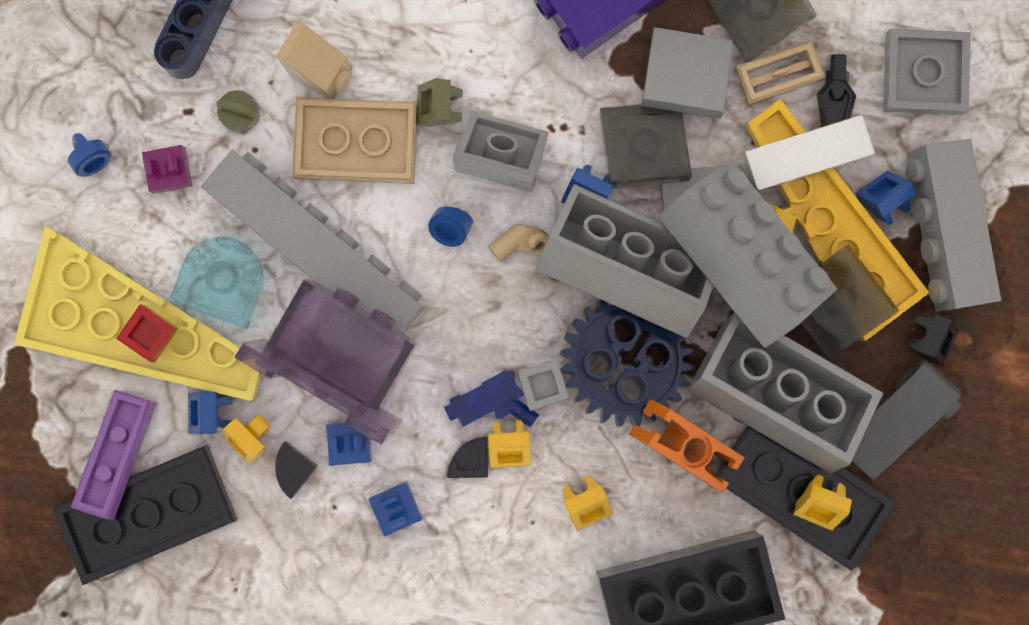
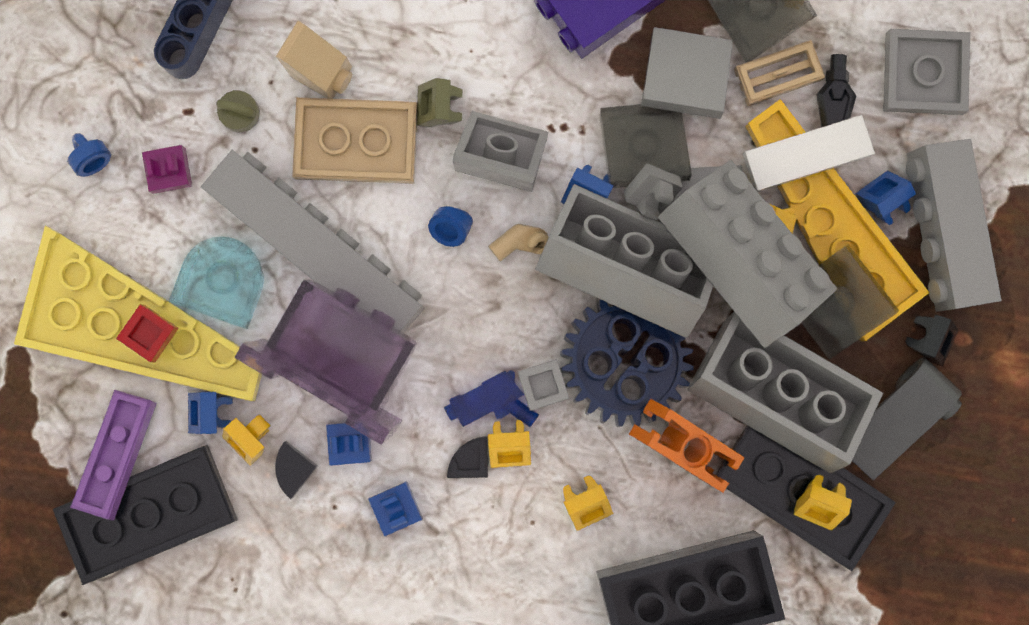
(652, 190): none -> light grey tile

